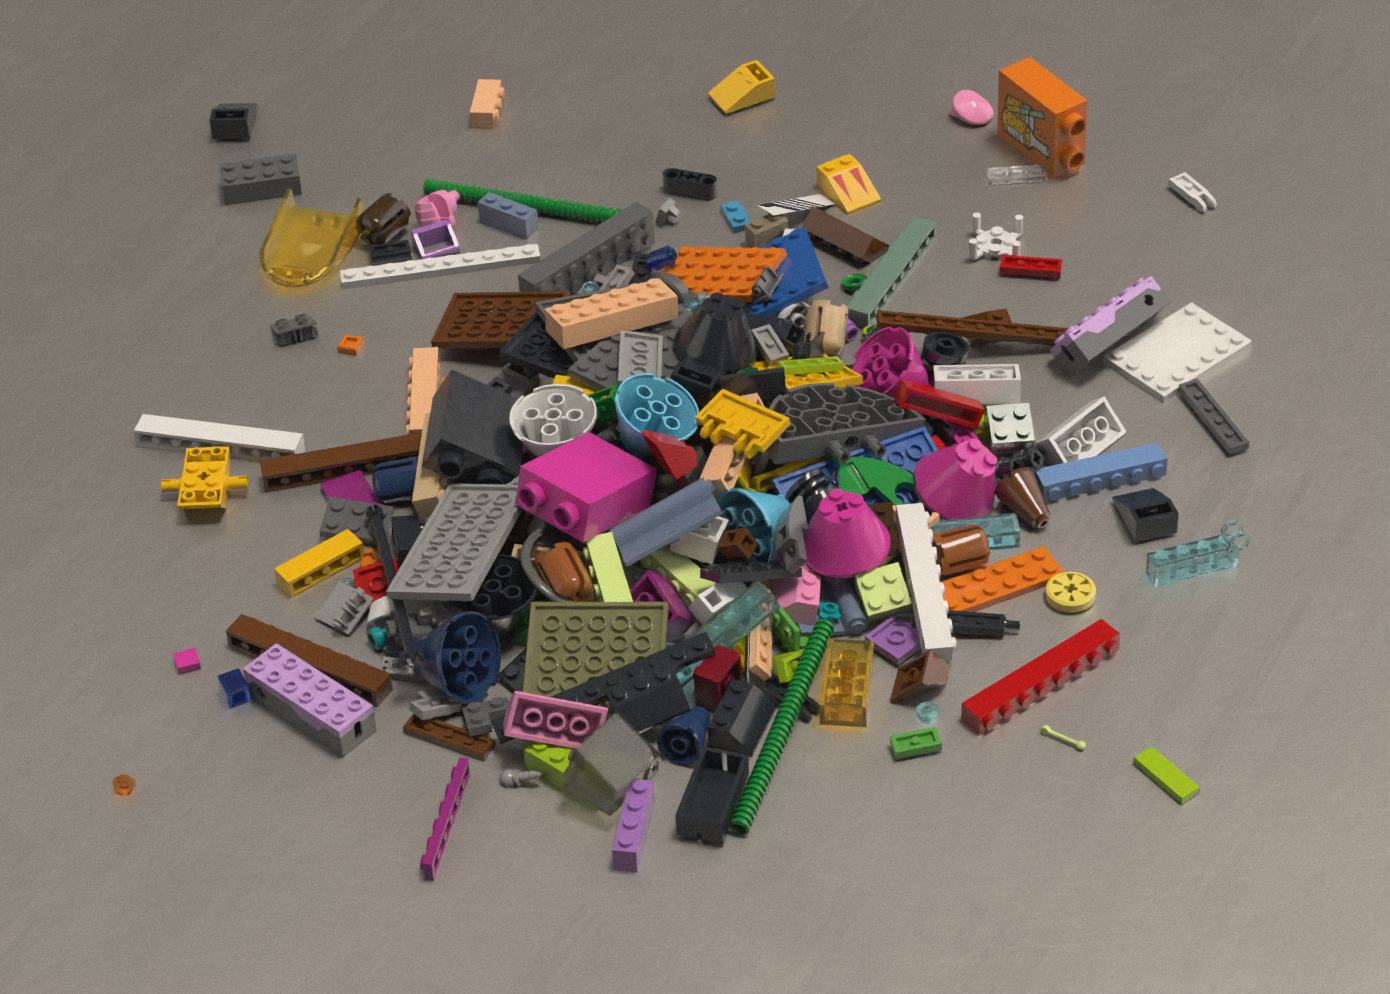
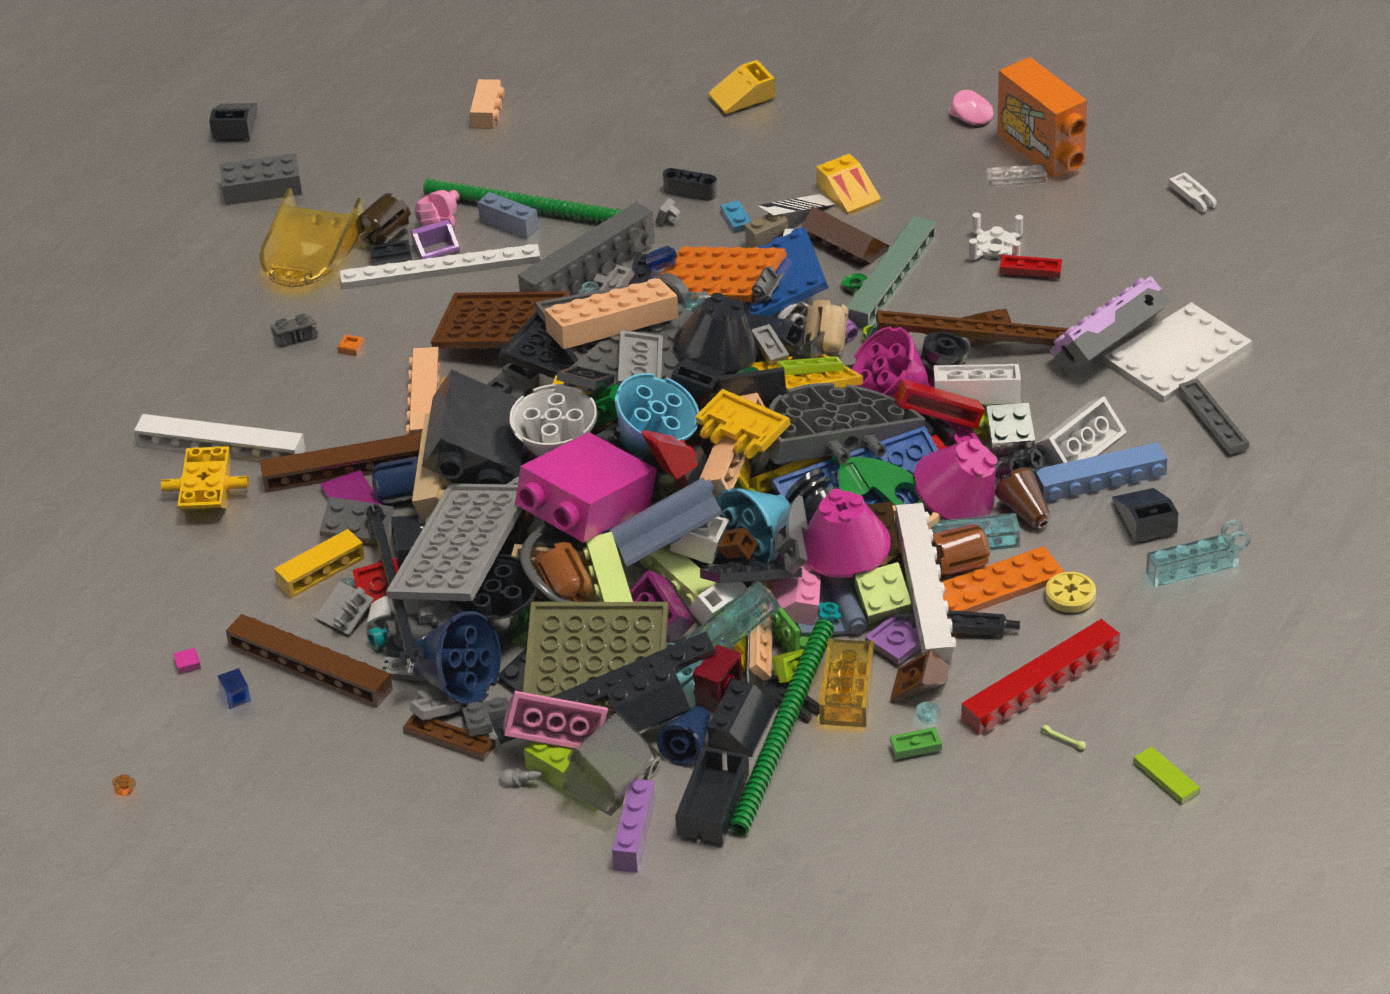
(310, 700): lavender piece -> none
(370, 557): orange tile -> none
(447, 814): magenta plate -> none
(585, 377): none -> black plate

